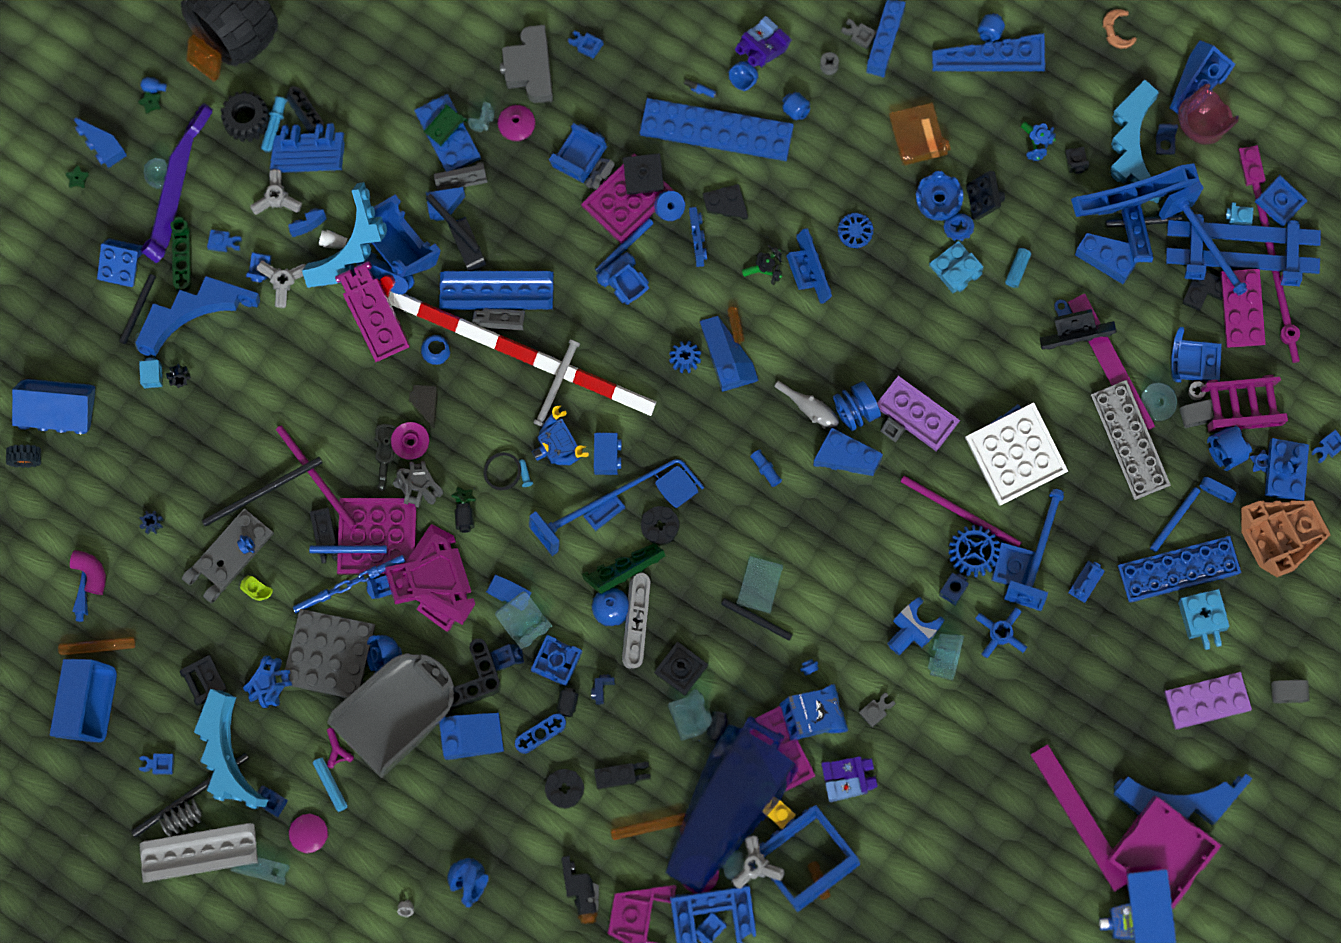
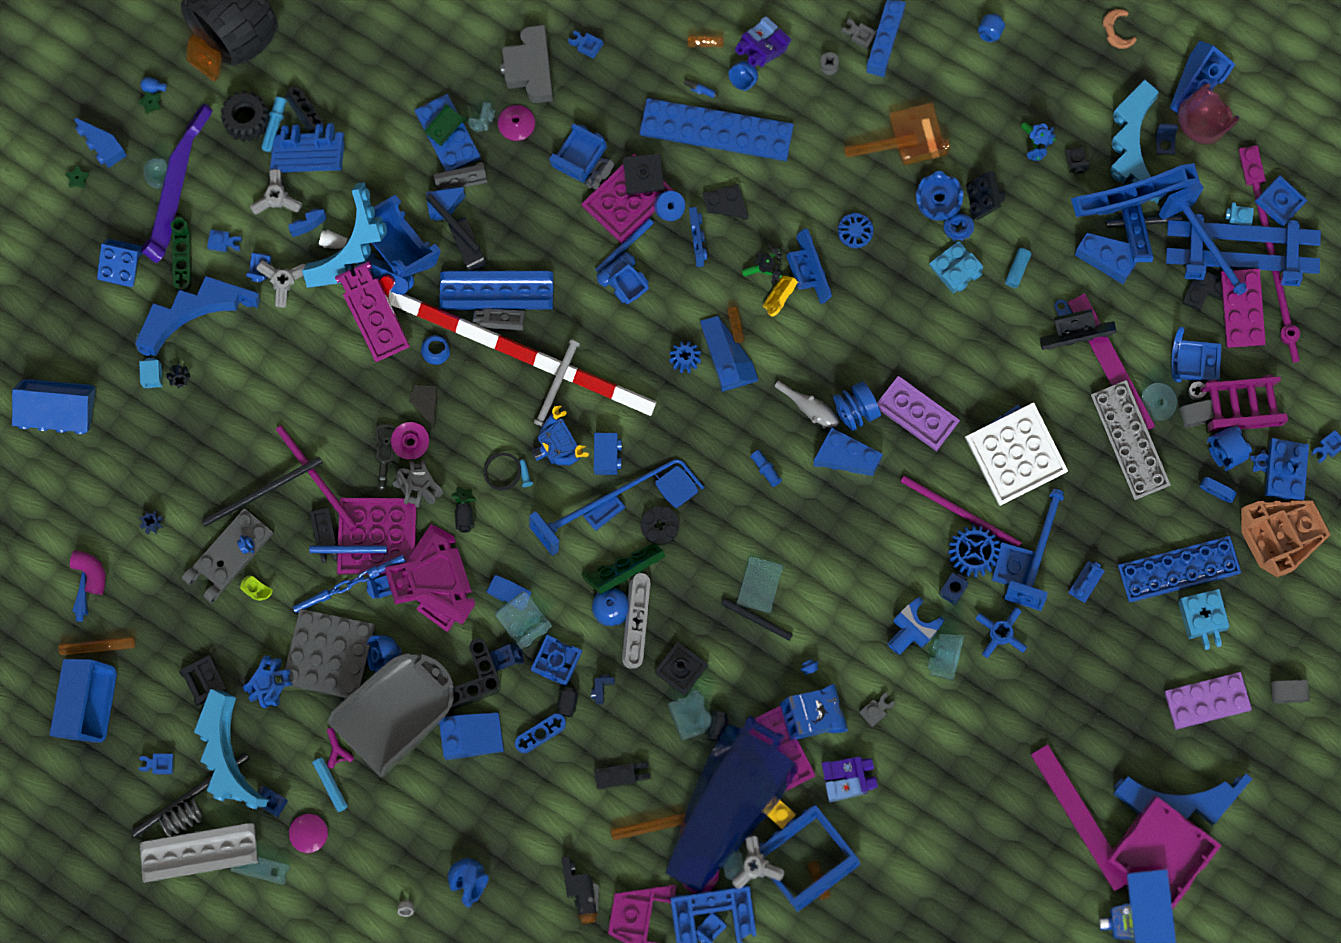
(23, 456): black bush -> none
(137, 309): black piece -> none
(573, 795): black plate -> none
(705, 41): none -> clear orange axle
(779, 295): none -> yellow hinge
(796, 106): blue head -> none
(880, 145): none -> clear orange axle
(892, 429): dark grey slope -> none
(1008, 55): blue wing -> none
(1175, 519): blue bar -> none

